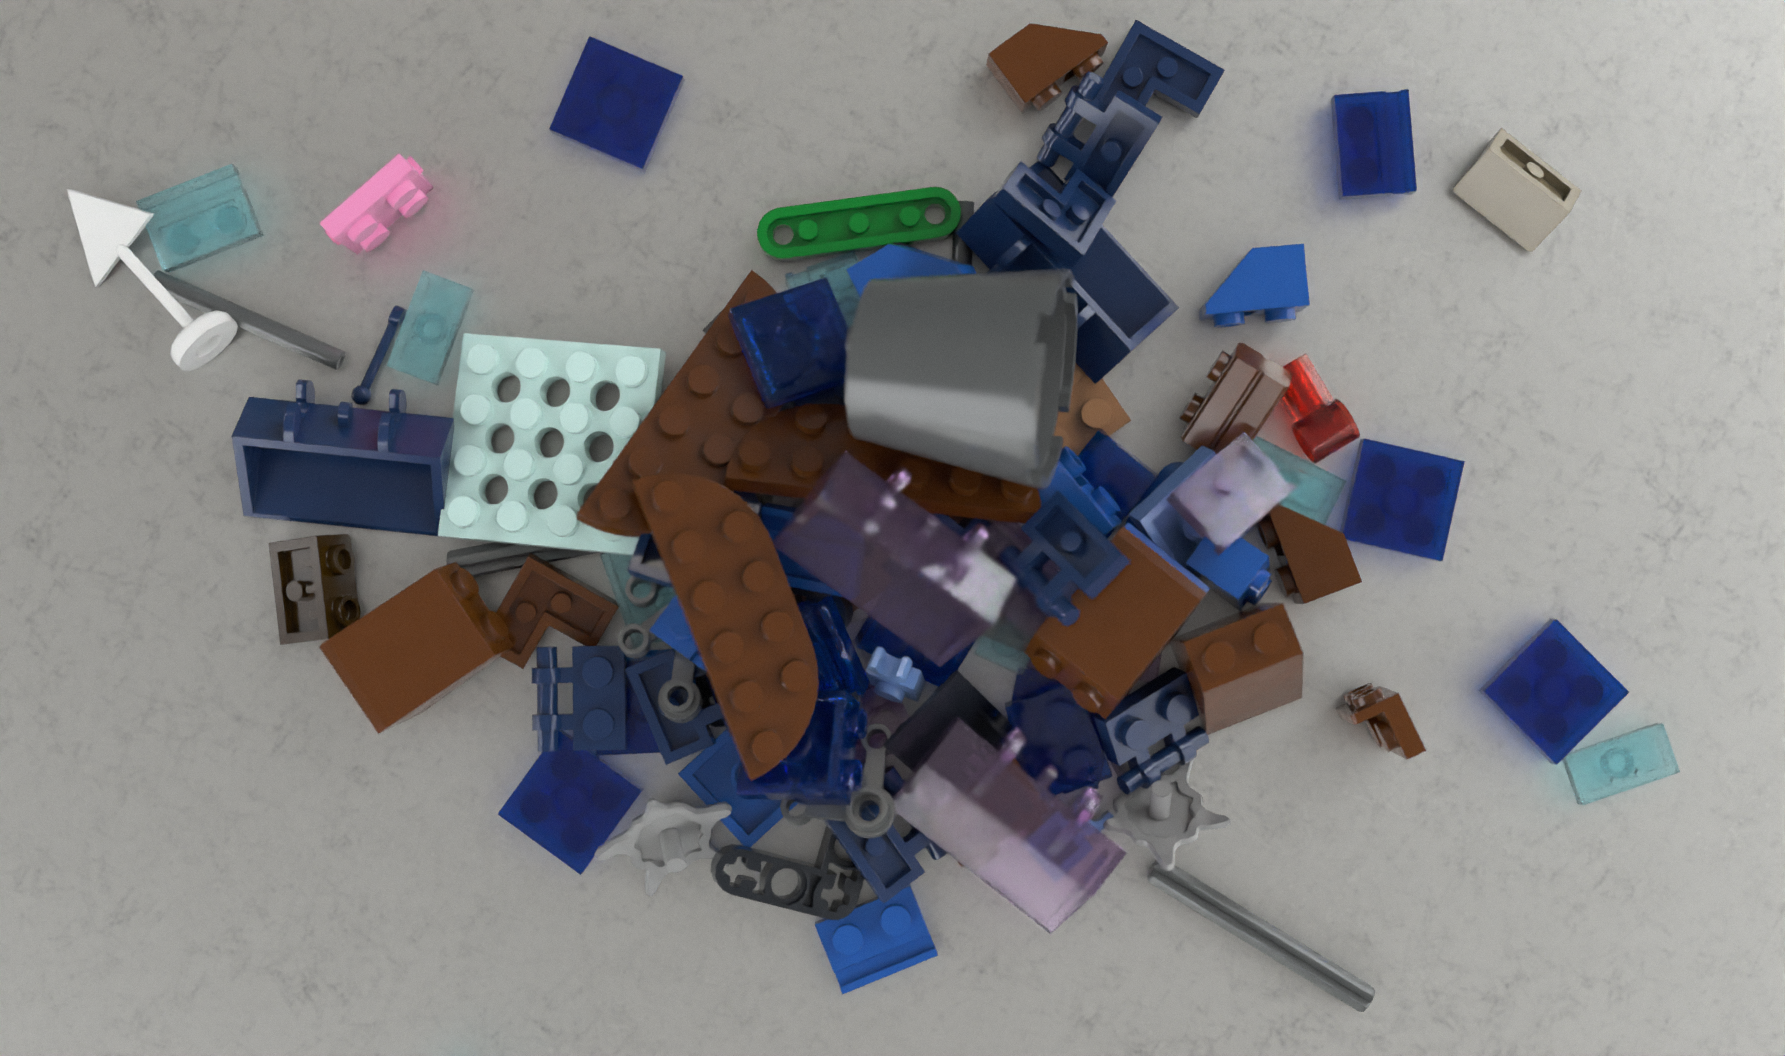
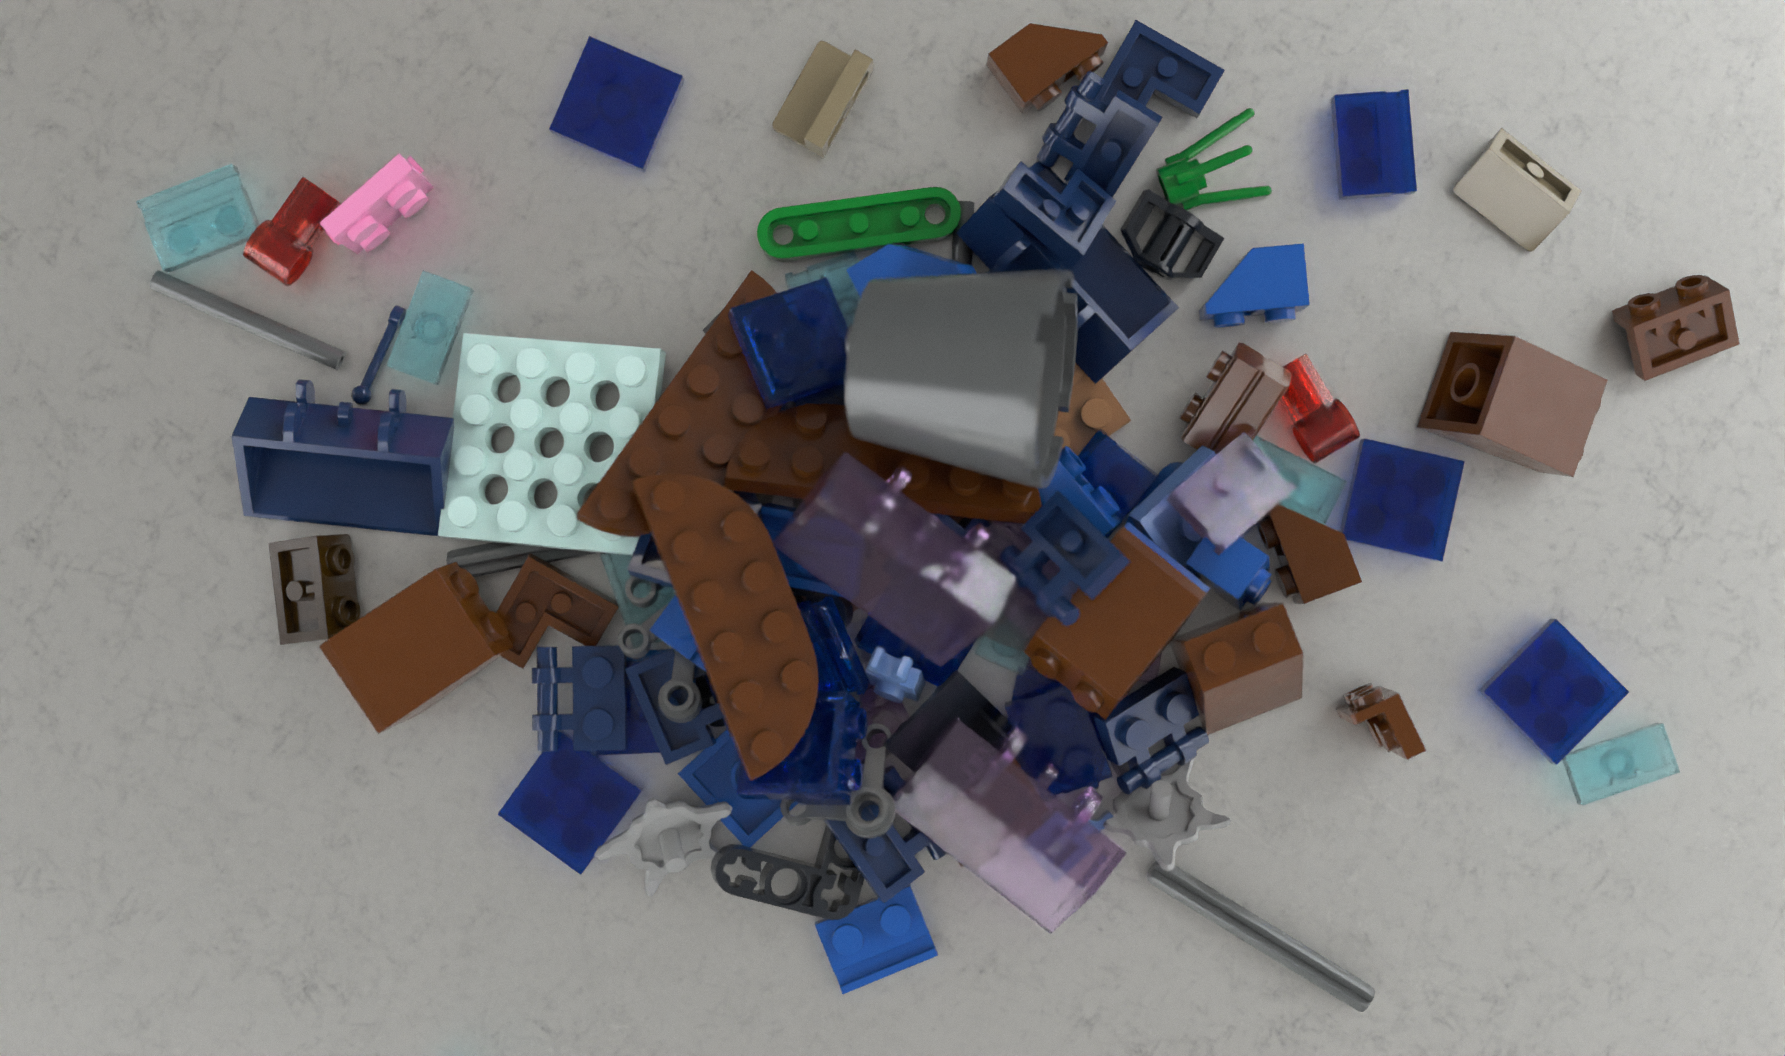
(106, 235): white piece -> none
(286, 242): none -> clear red piece
(823, 97): none -> dark tan panel
(1169, 238): none -> black piece
(1184, 178): none -> green plant
(1513, 401): none -> slope
(1678, 325): none -> reddish brown bracket

